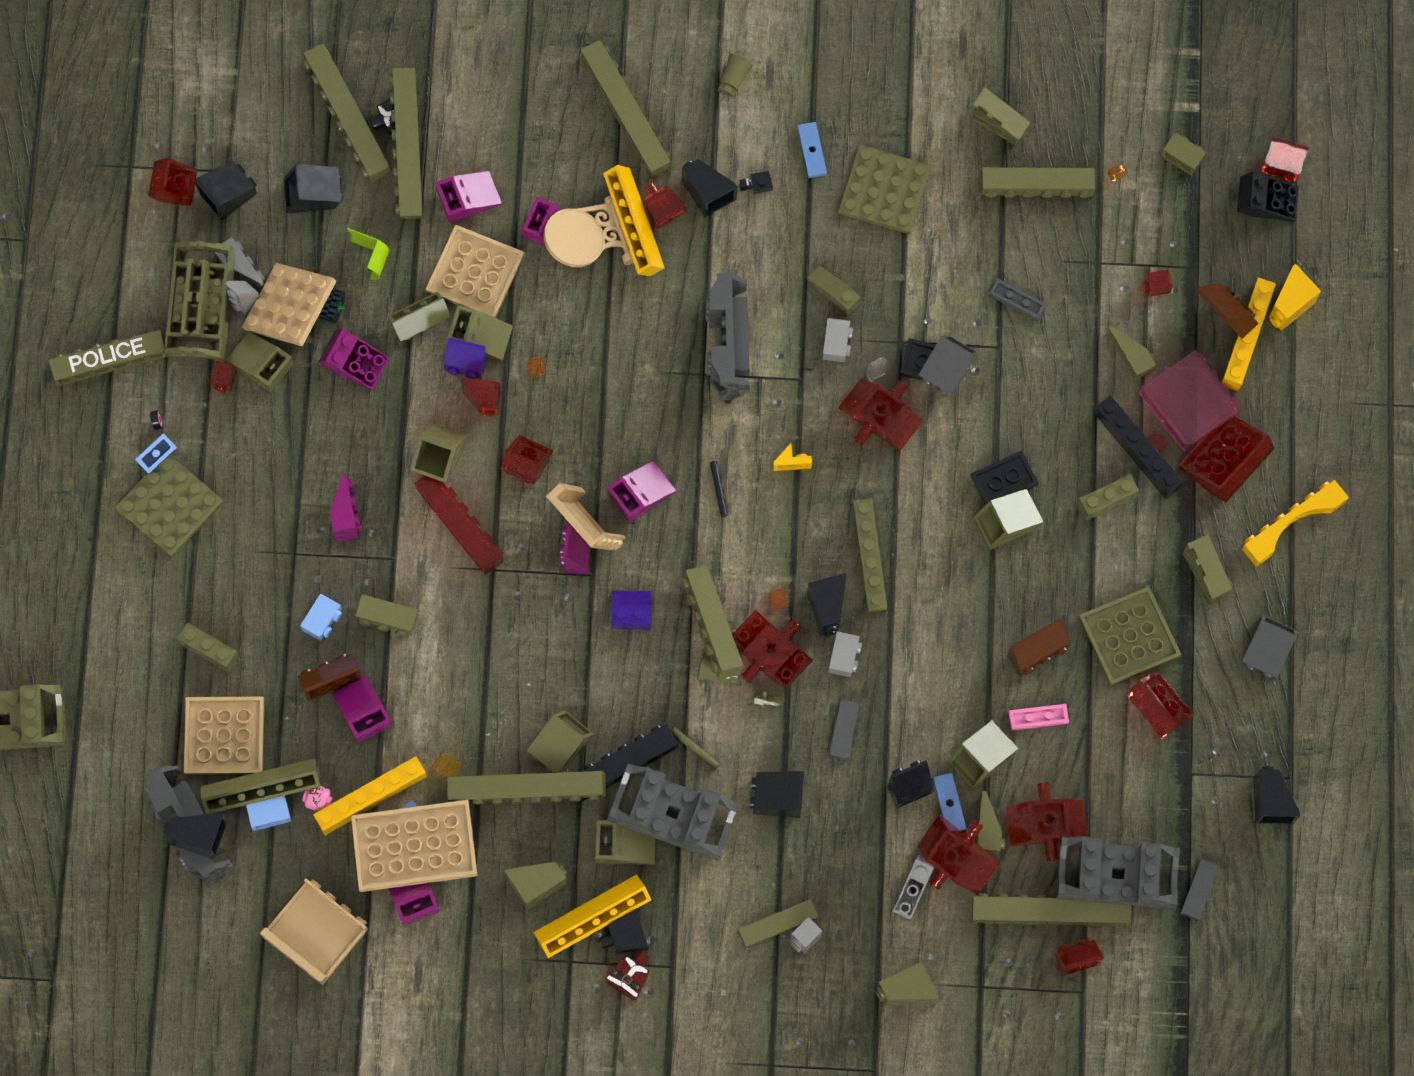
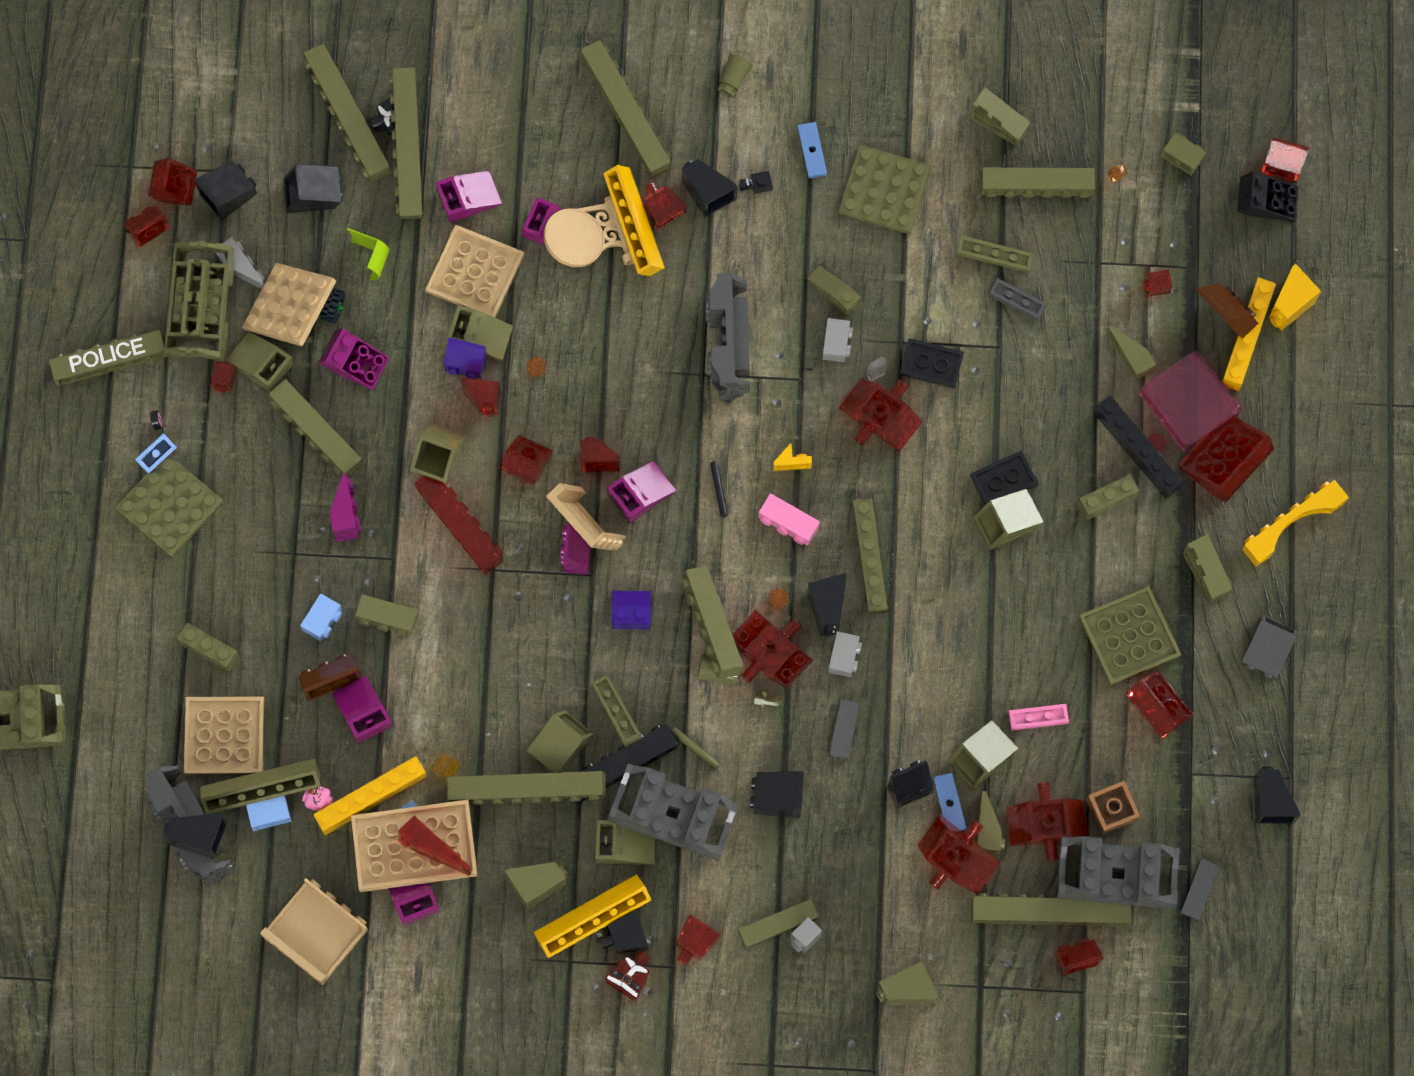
(146, 226): none -> clear red slope
(241, 295): light grey slope -> none
(315, 429): none -> olive brick
(419, 316): olive brick -> none
(425, 842): none -> clear red slope
(598, 456): none -> clear red slope
(616, 710): none -> olive tile
(696, 940): none -> clear red torso
(788, 520): none -> bright pink brick
(914, 887): light grey slope -> none
(948, 364): dark grey slope -> none
(994, 254): none -> olive plate
(1039, 647): reddish brown slope -> none
(1113, 807): none -> medium nougat brick

